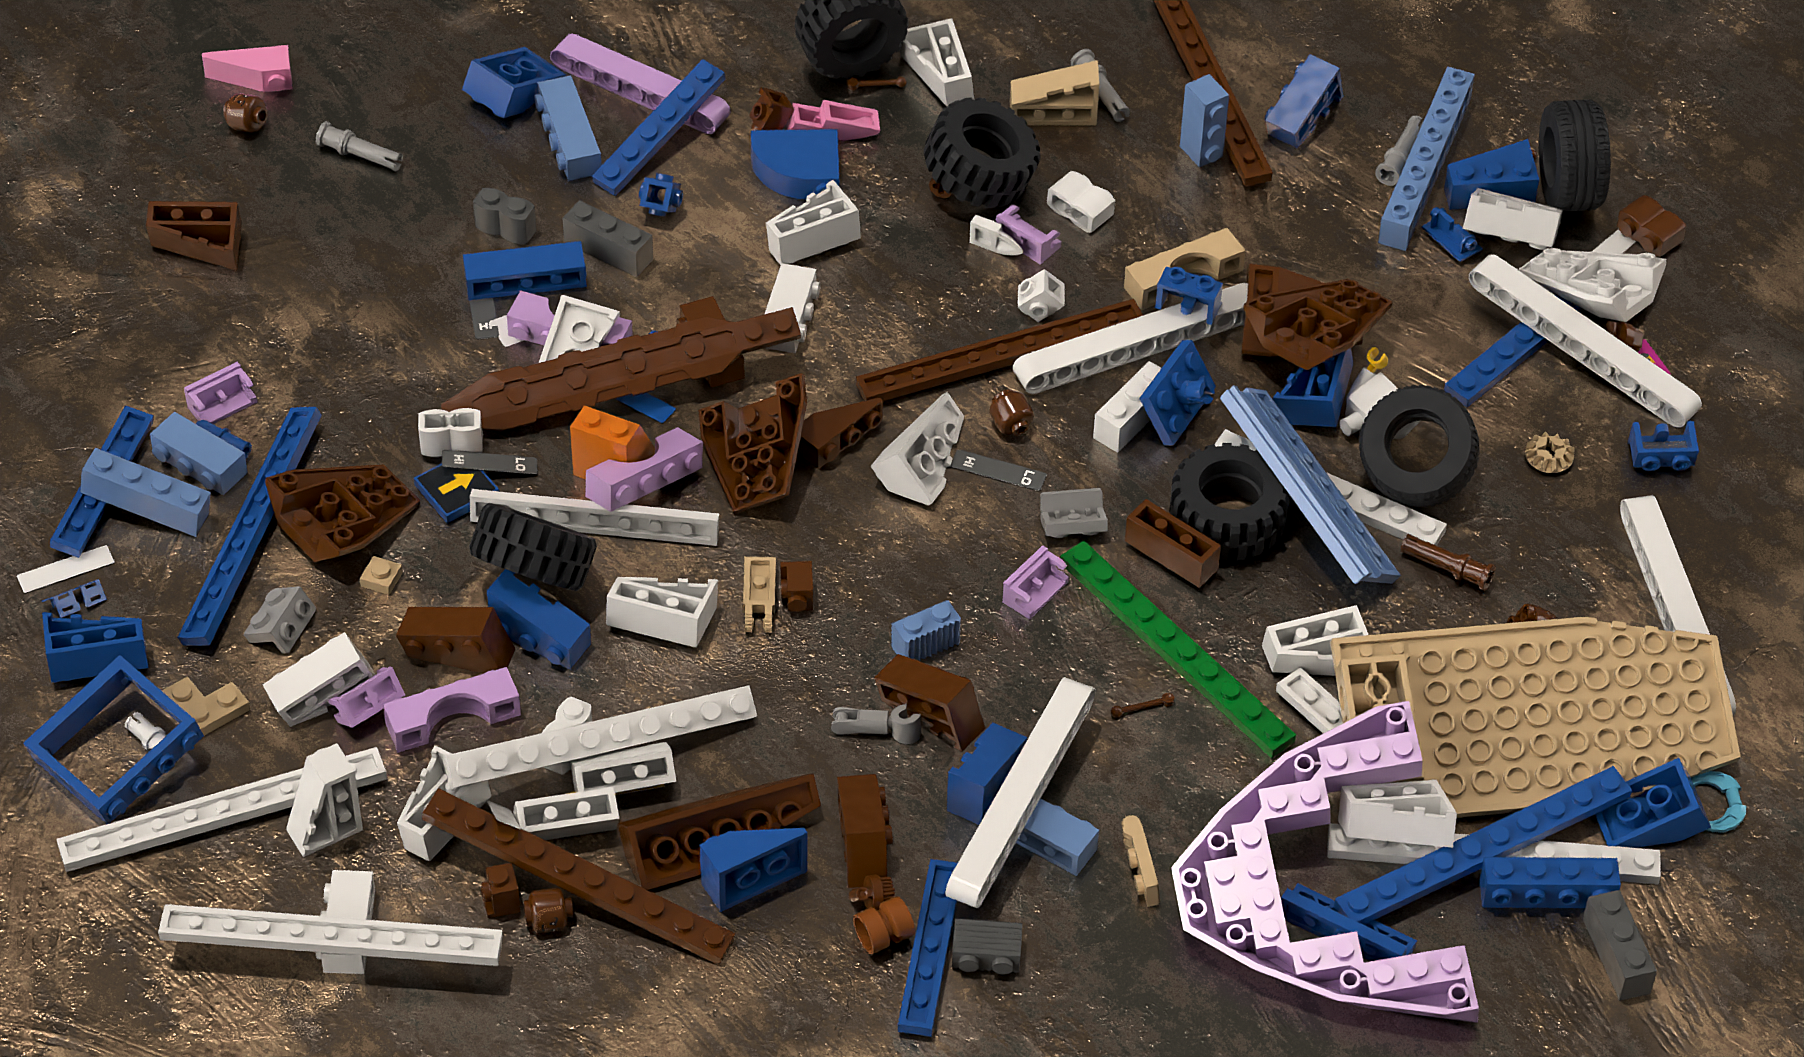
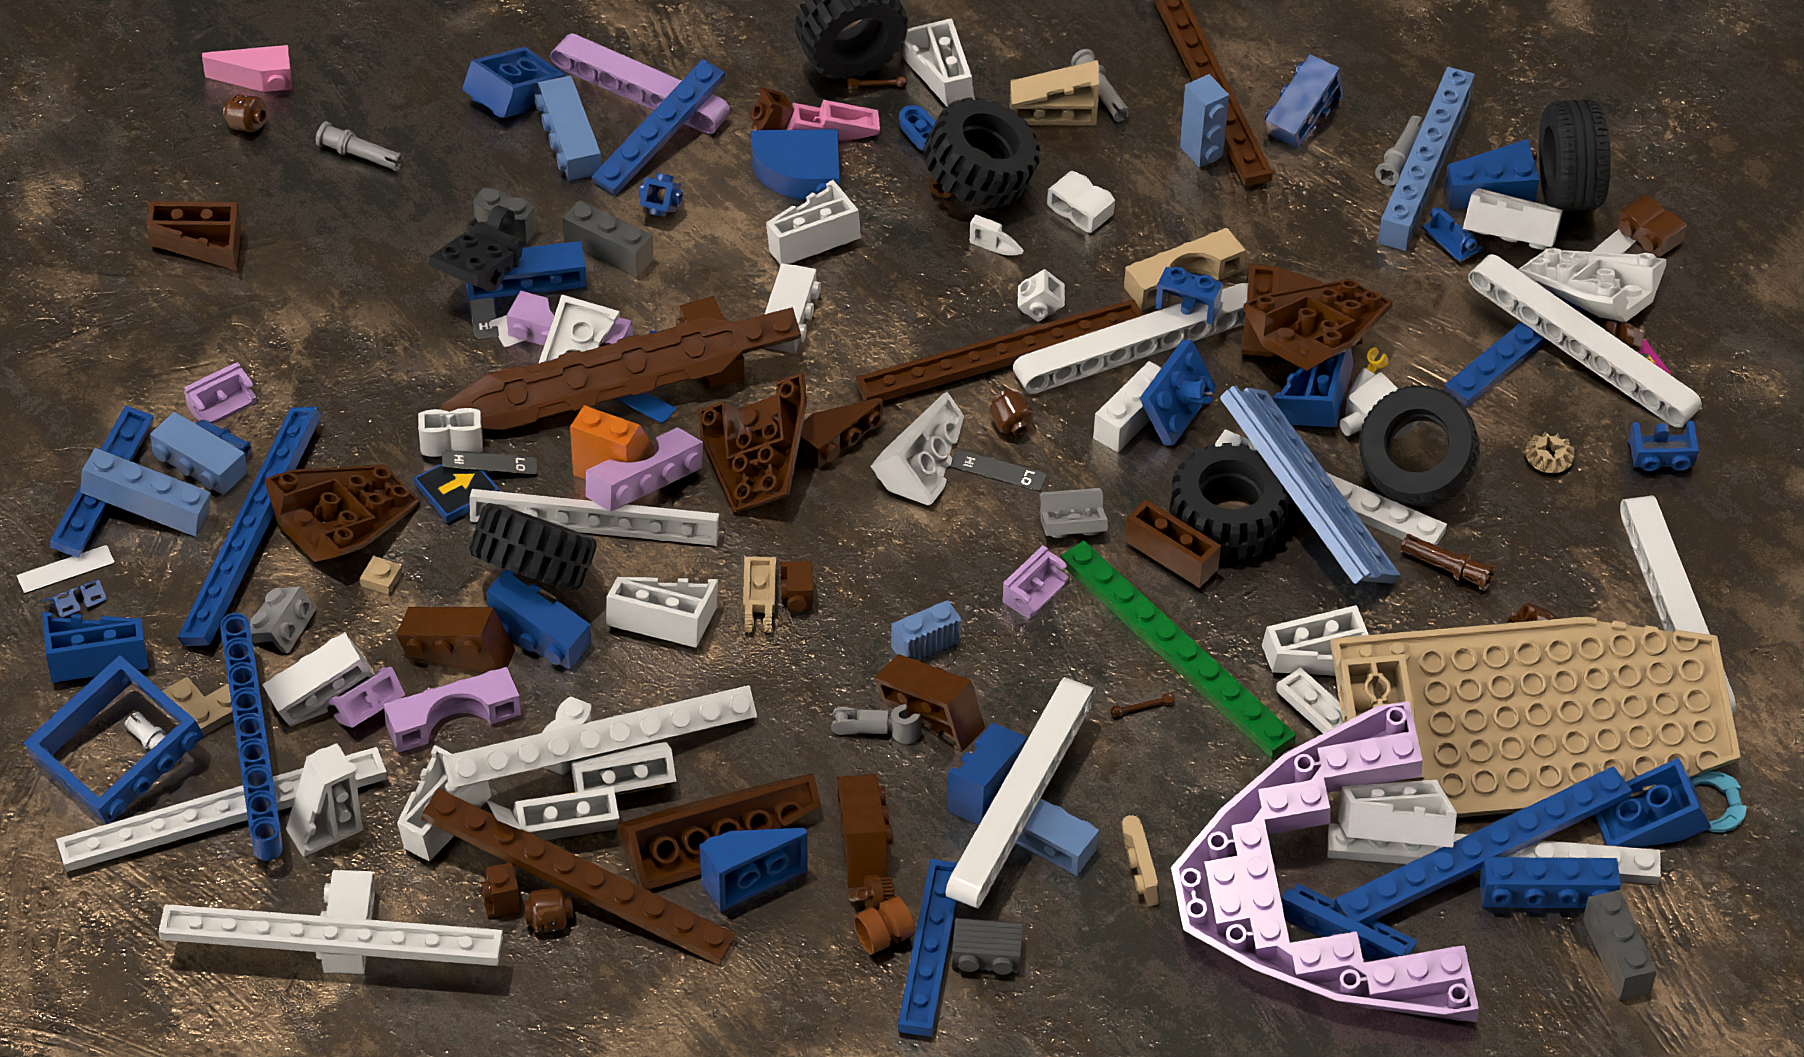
(251, 737): none -> blue beam
(483, 251): none -> black plate
(916, 124): none -> blue plate
(1033, 242): lavender hinge -> none

